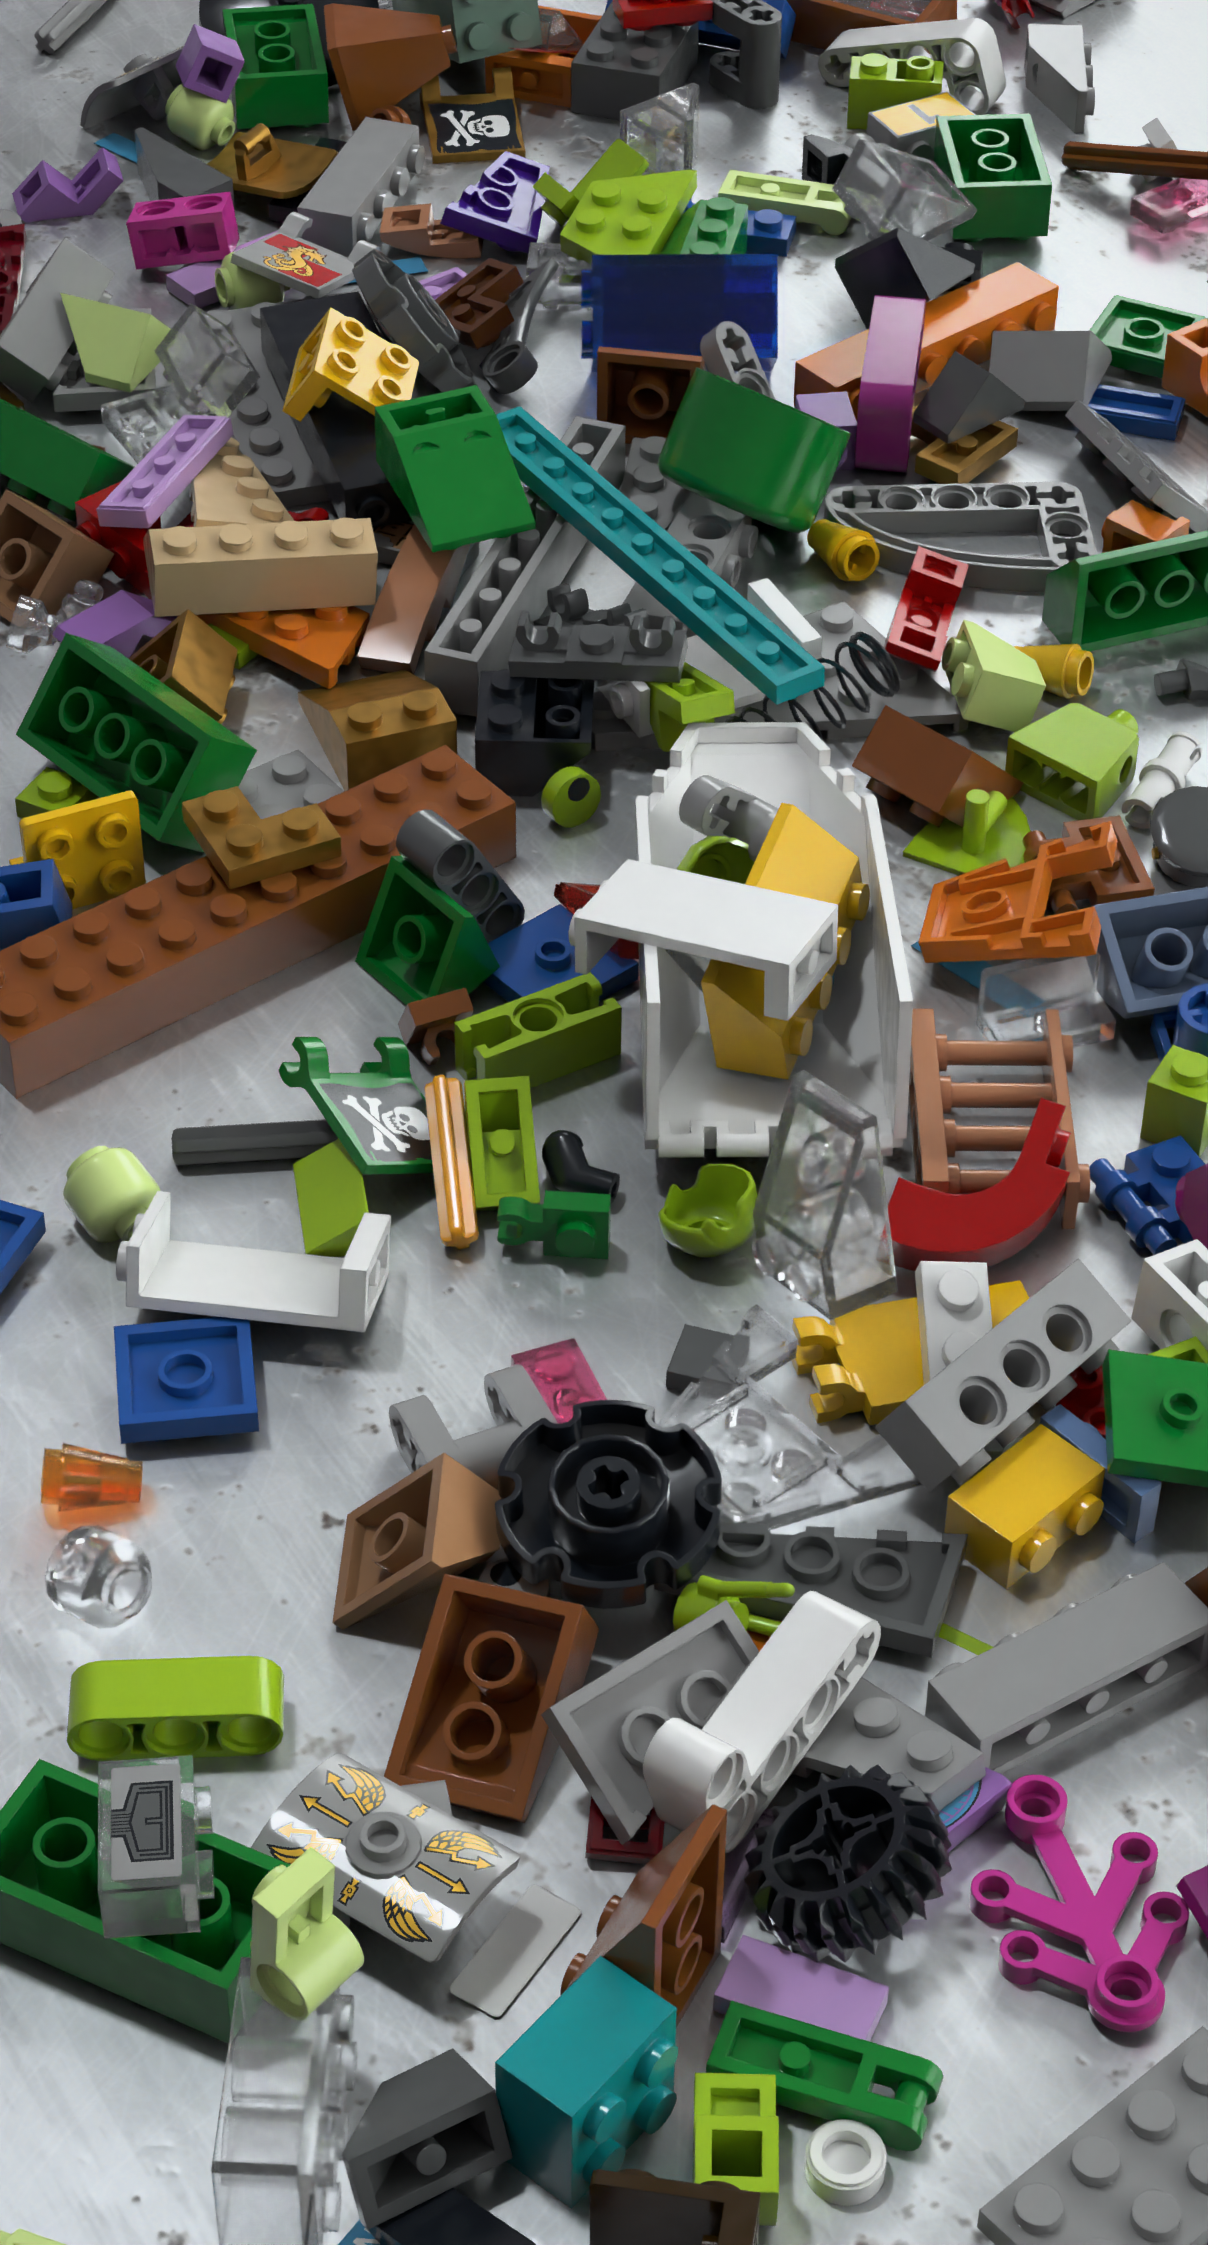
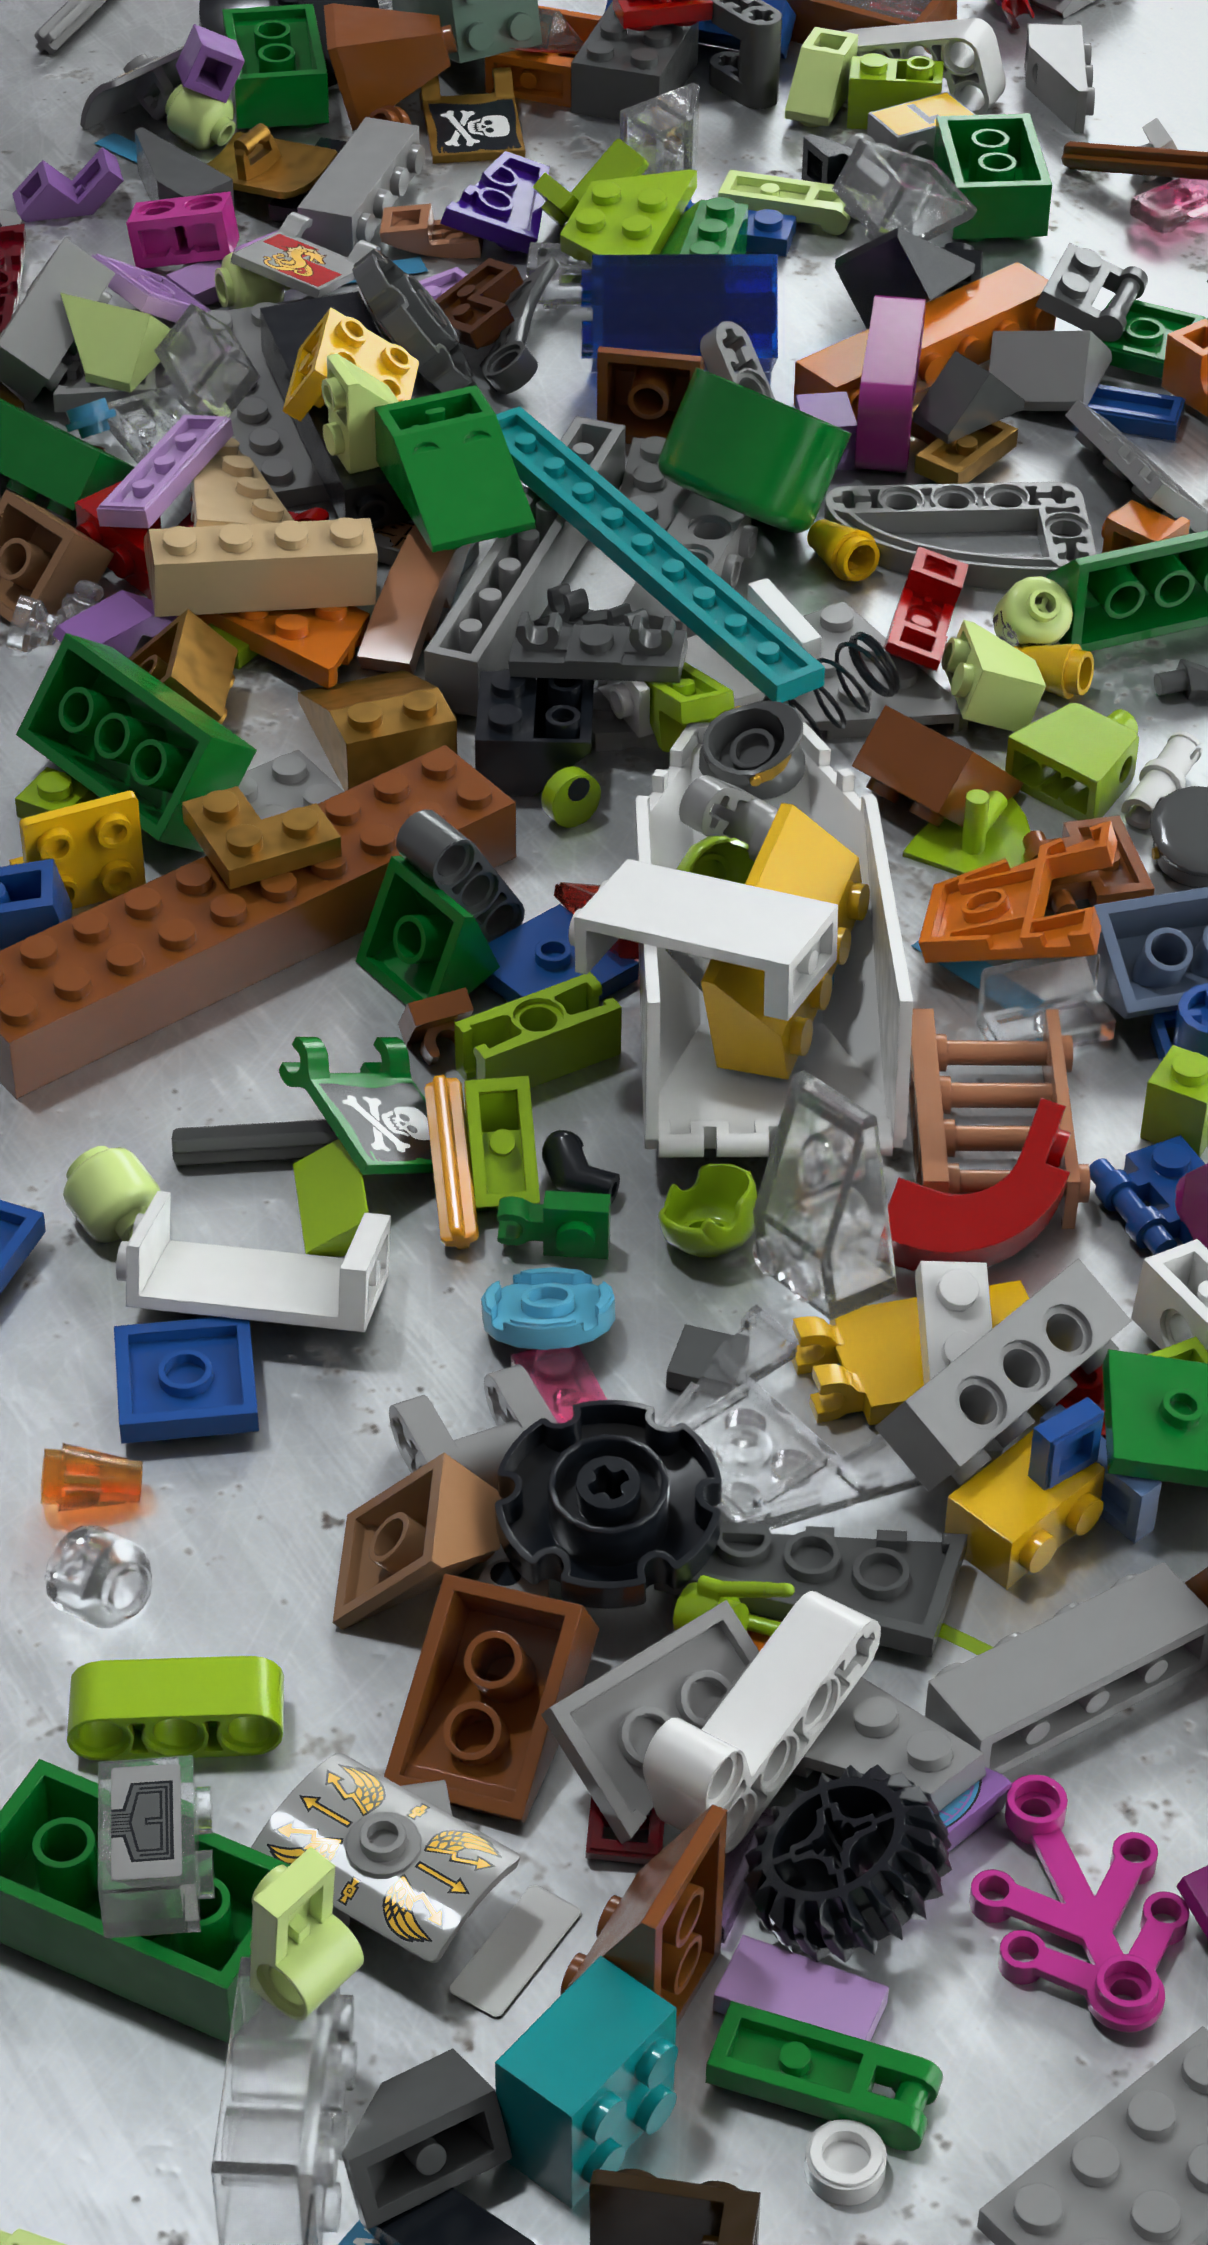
(90, 418): none -> dark azure plate
(148, 290): none -> lavender tile
(351, 405): none -> yellowish green slope
(548, 1309): none -> medium azure tile
(738, 2135): lime brick -> none
(755, 748): none -> dark grey piece
(821, 77): none -> yellowish green slope
(1033, 613): none -> yellowish green head
(1066, 1443): none -> blue tile
(1077, 284): none -> dark grey plate

